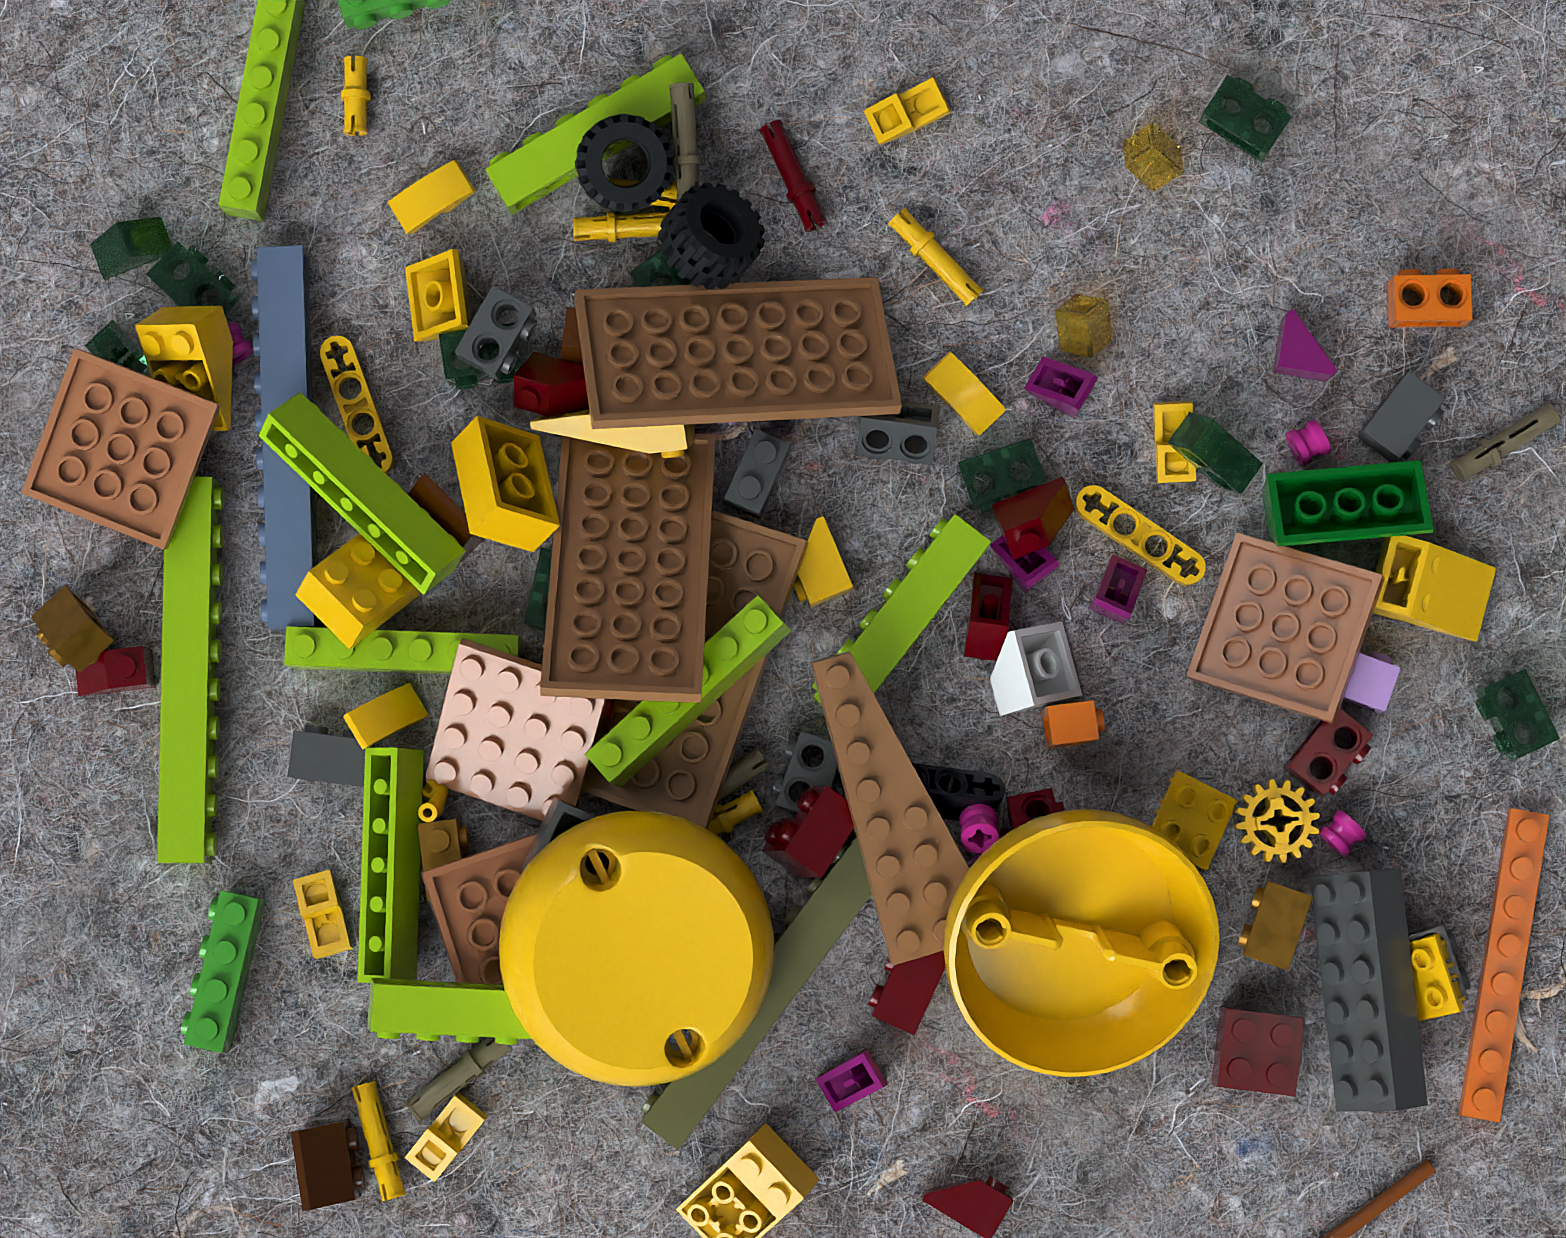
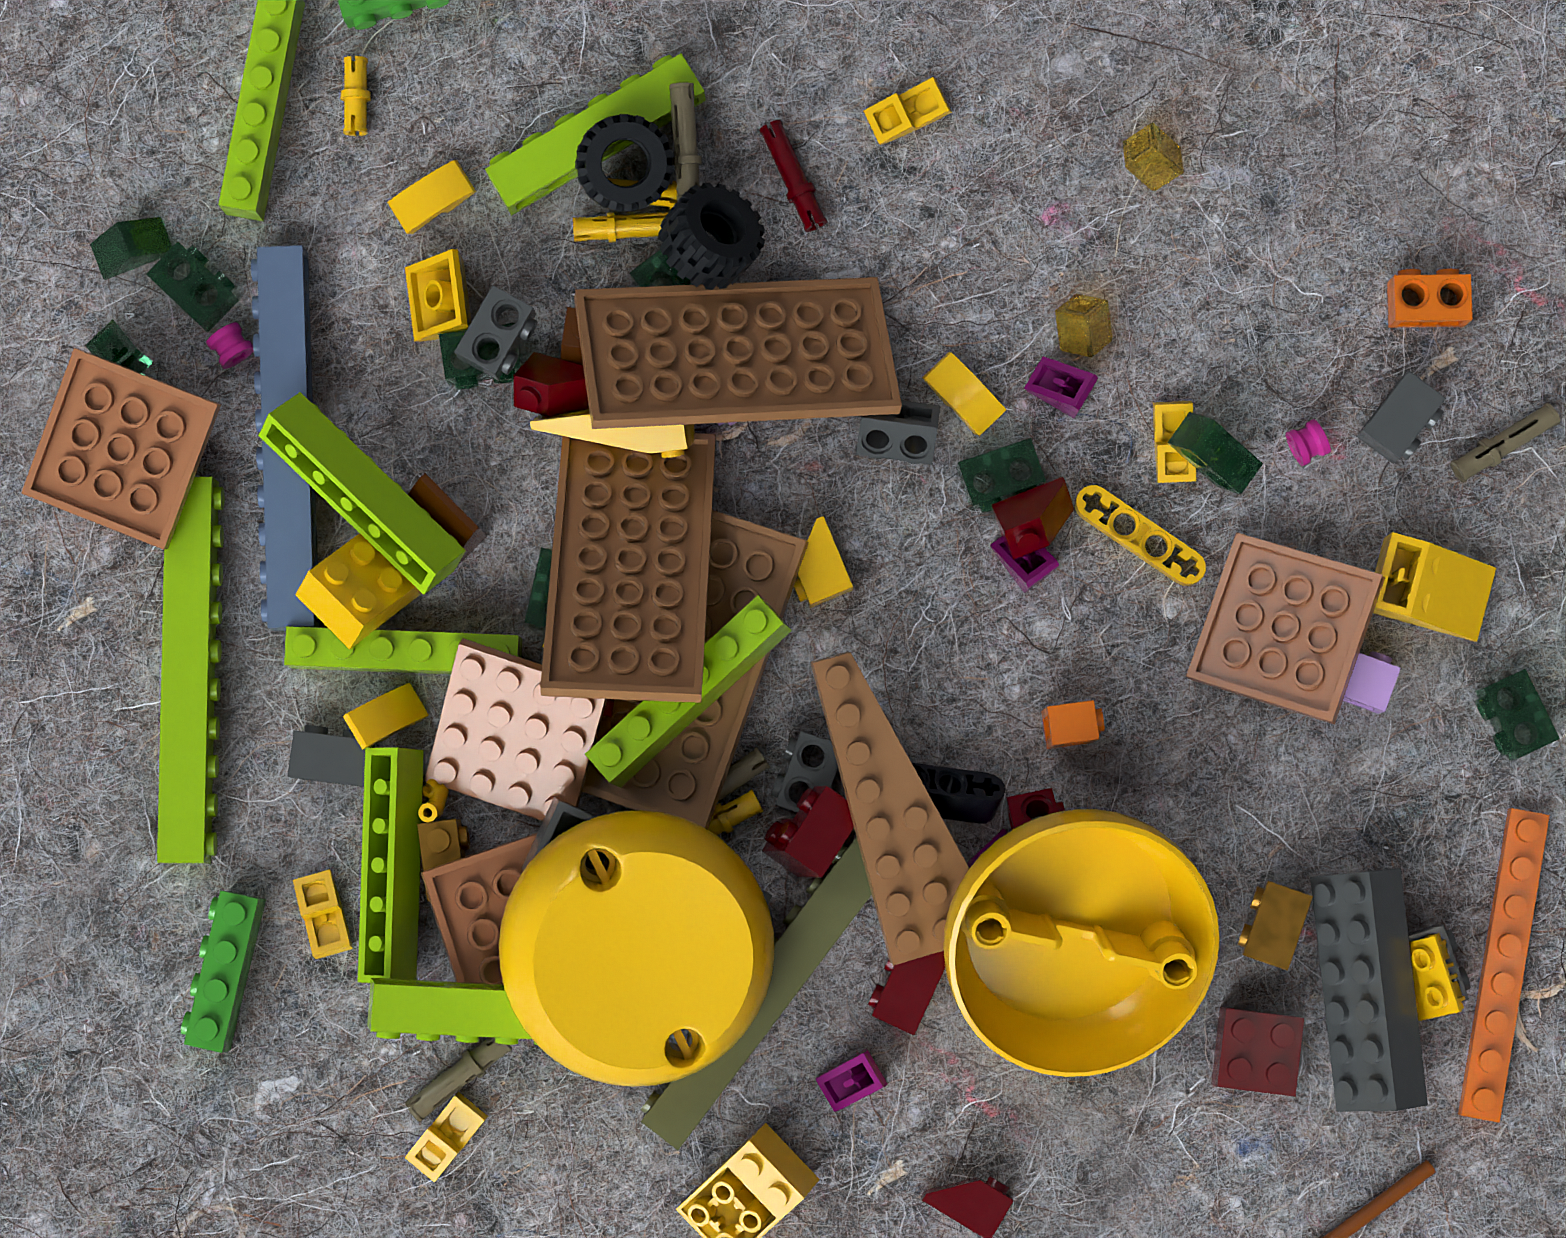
(71, 630): pearl gold brick -> none
(118, 672): dark red slope -> none
(193, 352): yellow slope -> none
(327, 1164): reddish brown slope -> none
(360, 405): yellow beam -> none
(378, 1140): yellow pin -> none
(505, 484): yellow brick -> none
(757, 473): dark grey brick -> none
(914, 600): lime brick -> none
(935, 256): yellow pin -> none
(985, 821): dark pink wheel -> none
(988, 616): dark red slope -> none
(1034, 669): white slope -> none
(1118, 589): magenta slope -> none
(1194, 817): yellow hinge -> none
(1239, 127): clear green brick -> none
(1280, 839): yellow gear -> none
(1299, 352): magenta slope -> none
(1321, 745): dark red brick -> none
(1342, 833): dark pink wheel -> none
(1347, 503): green slope -> none

